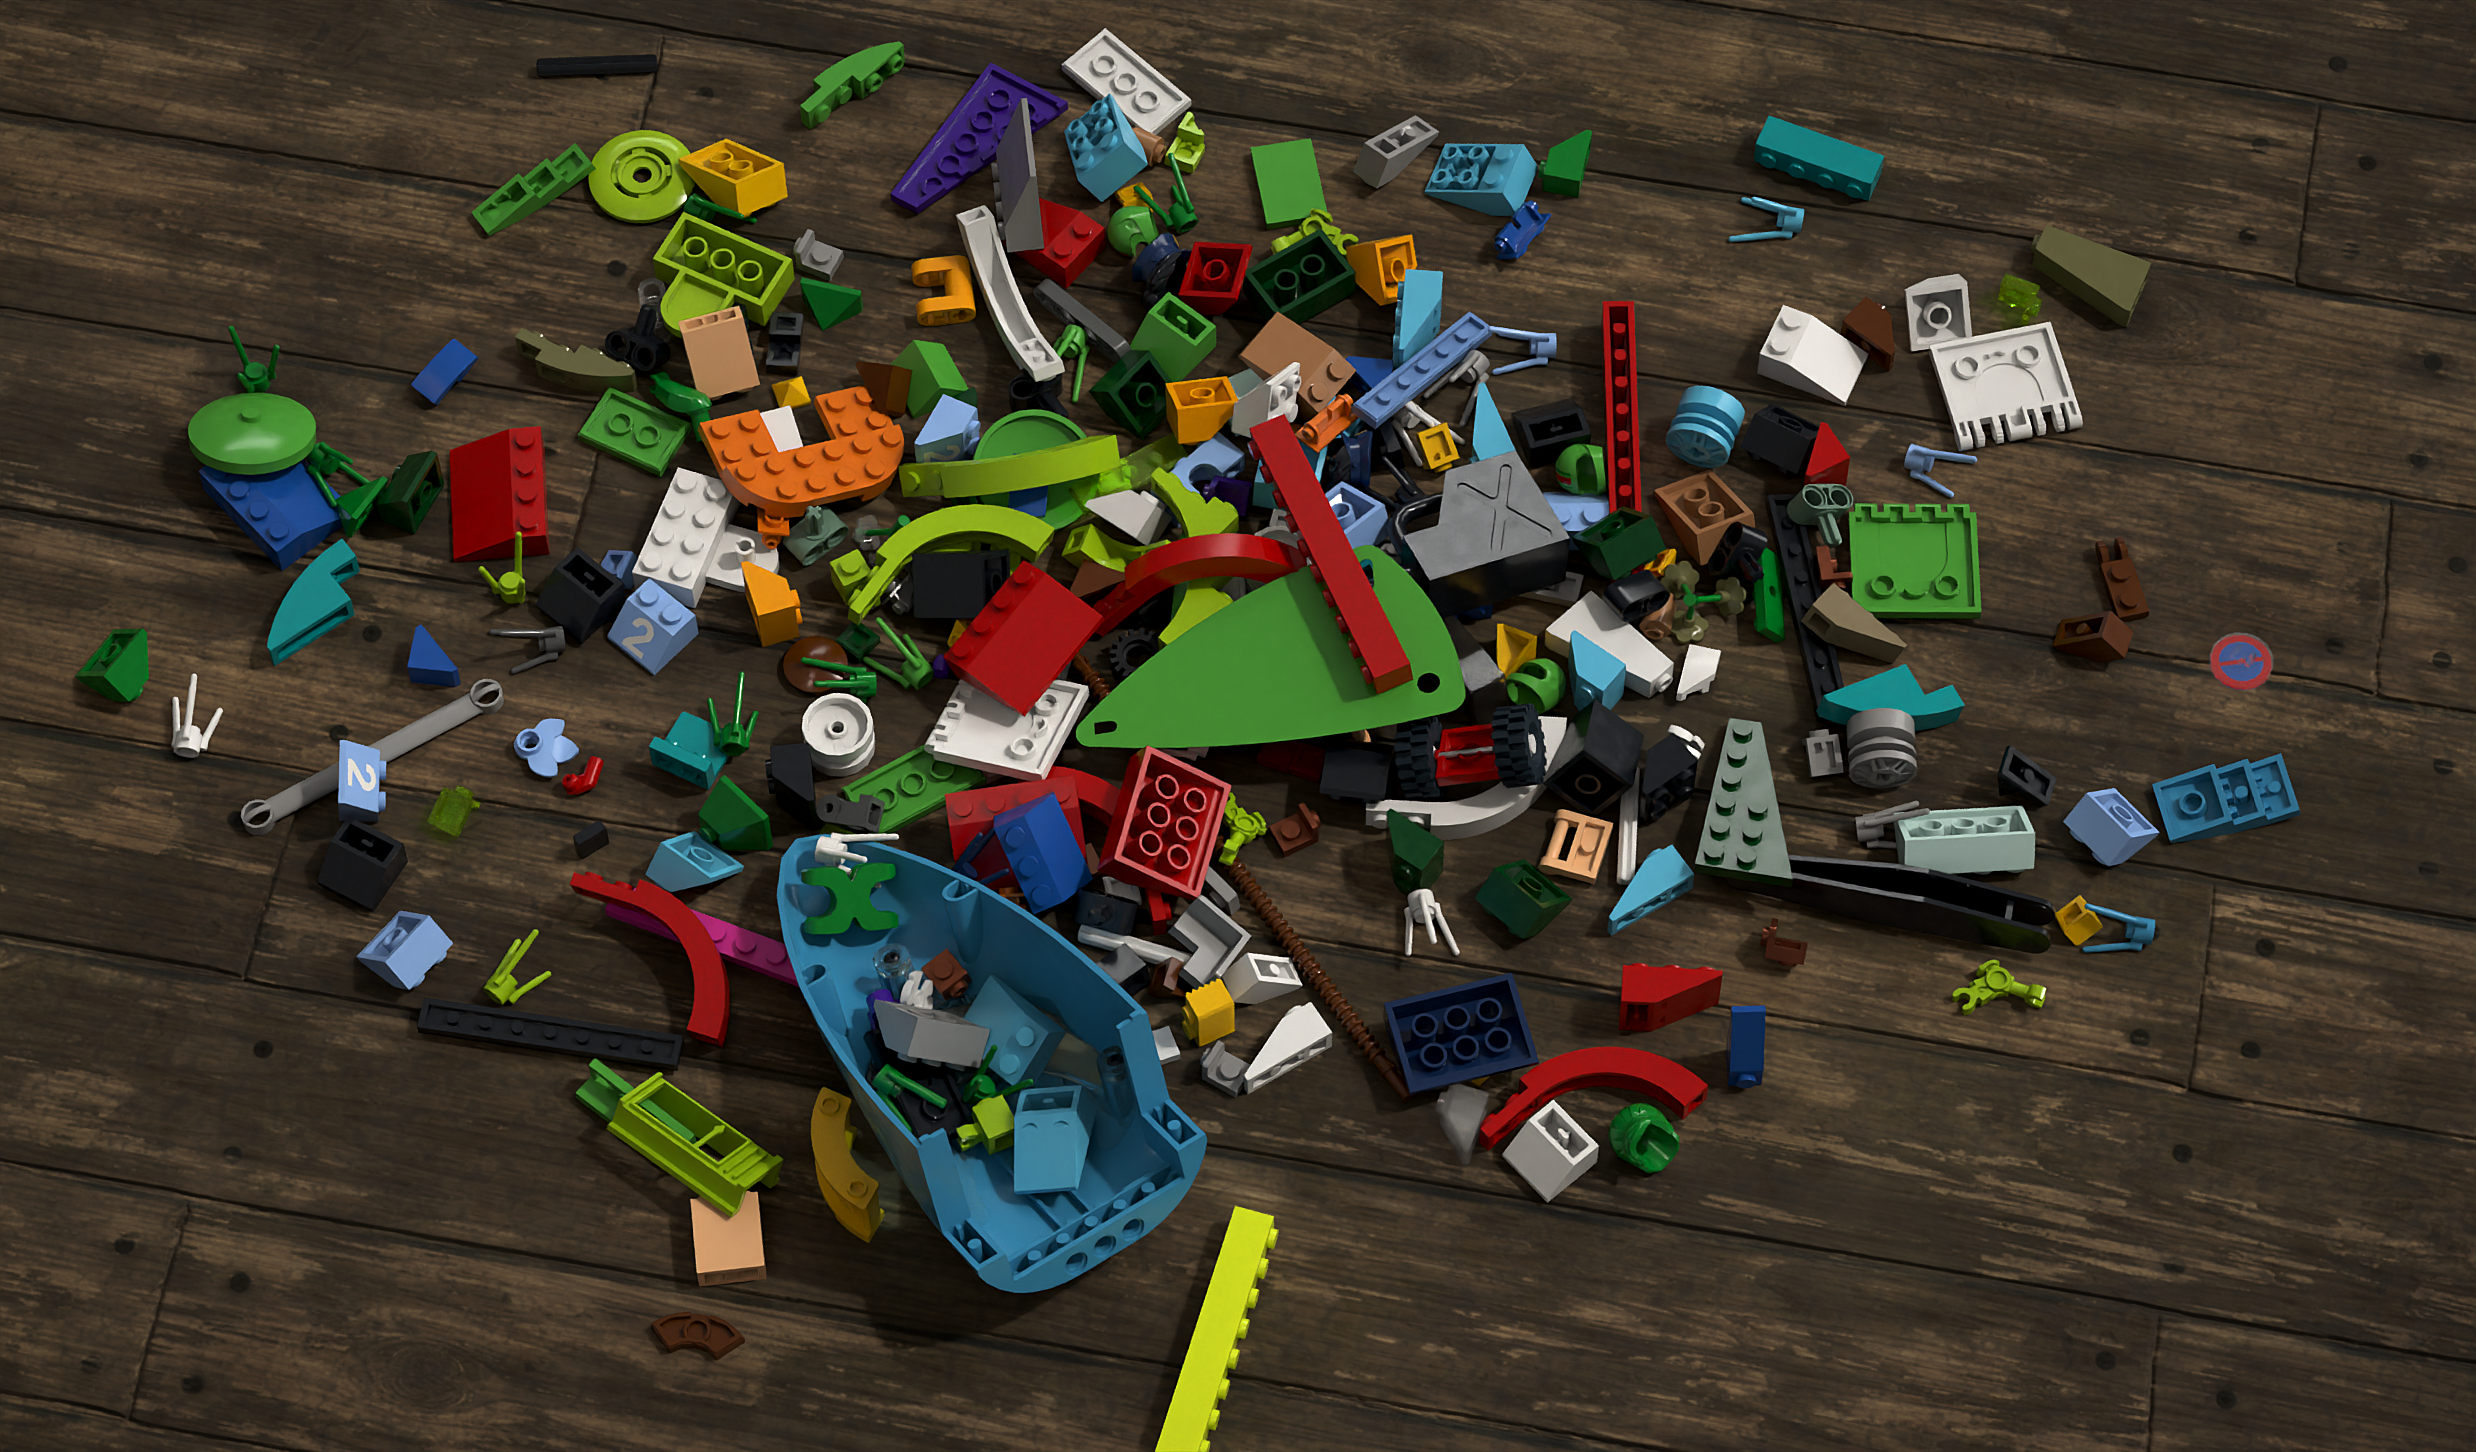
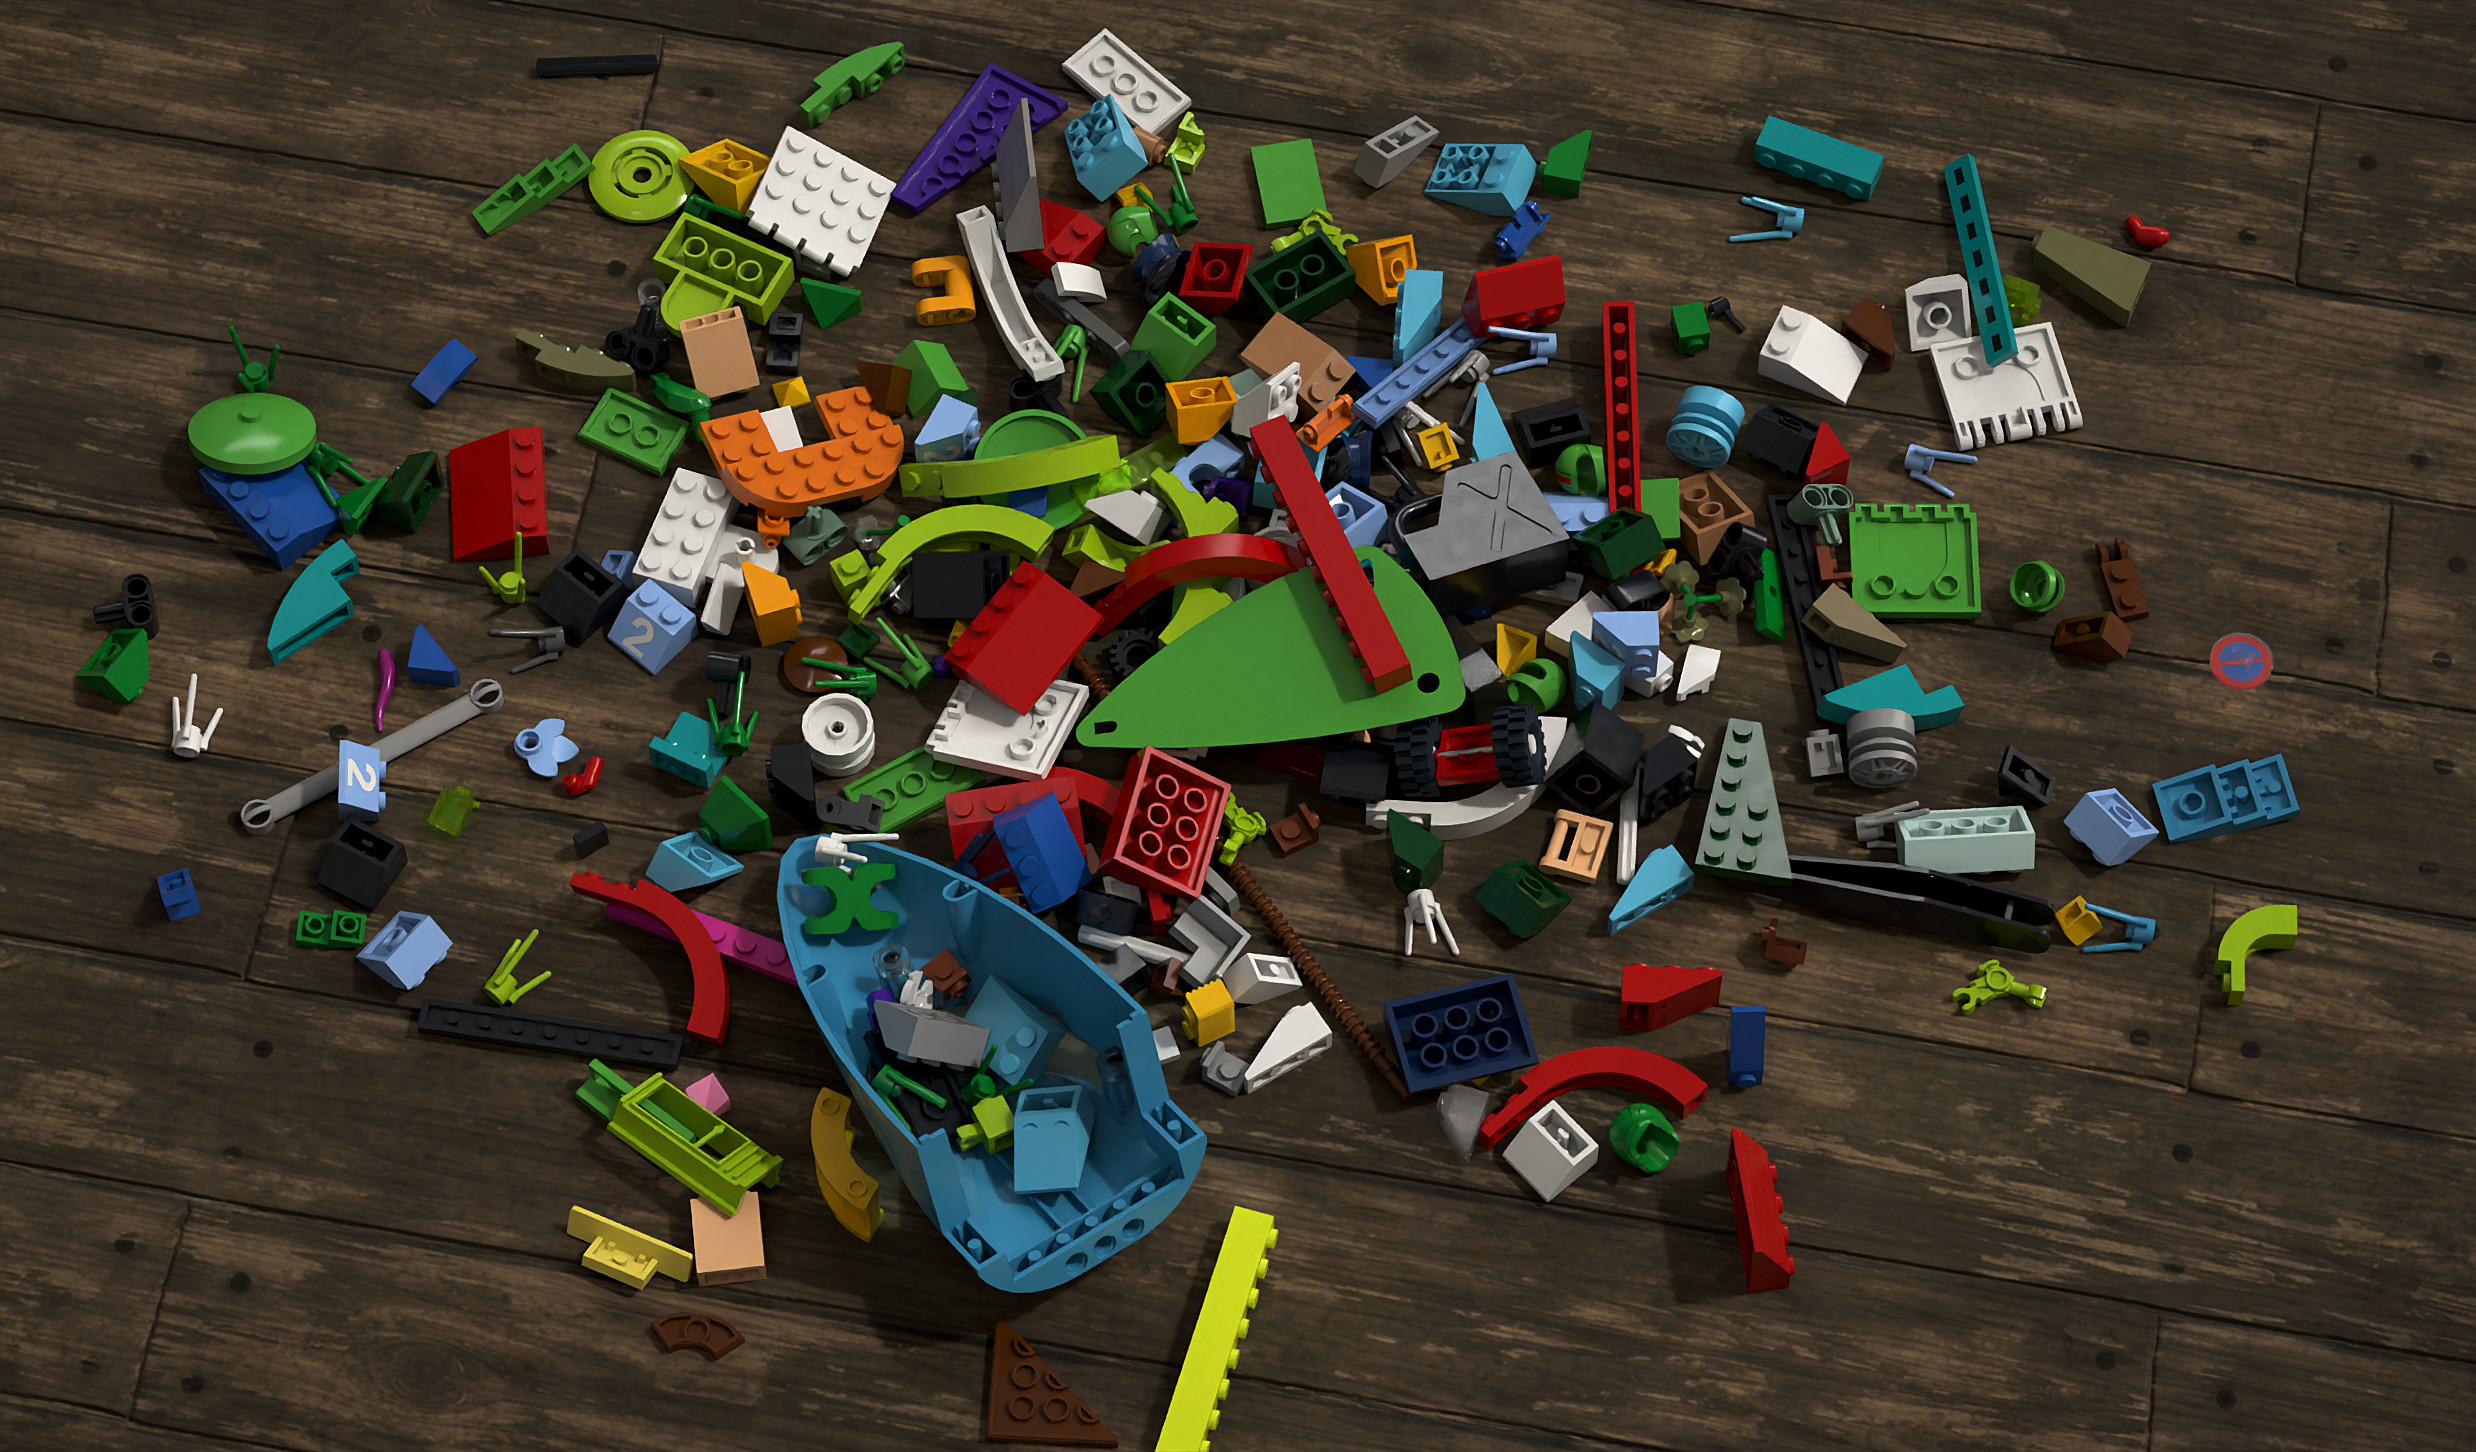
(132, 606): none -> black beam
(178, 894): none -> blue slope
(330, 931): none -> green slope
(388, 679): none -> magenta animal
(626, 1252): none -> light yellow bracket
(710, 1095): none -> bright pink slope
(723, 600): none -> white slope
(724, 670): none -> black beam
(819, 202): none -> white hinge
(1033, 1402): none -> reddish brown tile
(1078, 281): none -> white slope
(1515, 296): none -> red slope
(1630, 638): none -> light blue slope
(1662, 501): none -> bright green panel
(1690, 328): none -> green brick
(1721, 306): none -> black hand
(1757, 1215): none -> red slope
(1980, 261): none -> teal tile
(2037, 586): none -> bright green helmet
(2146, 235): none -> red arm
(2256, 930): none -> lime arch

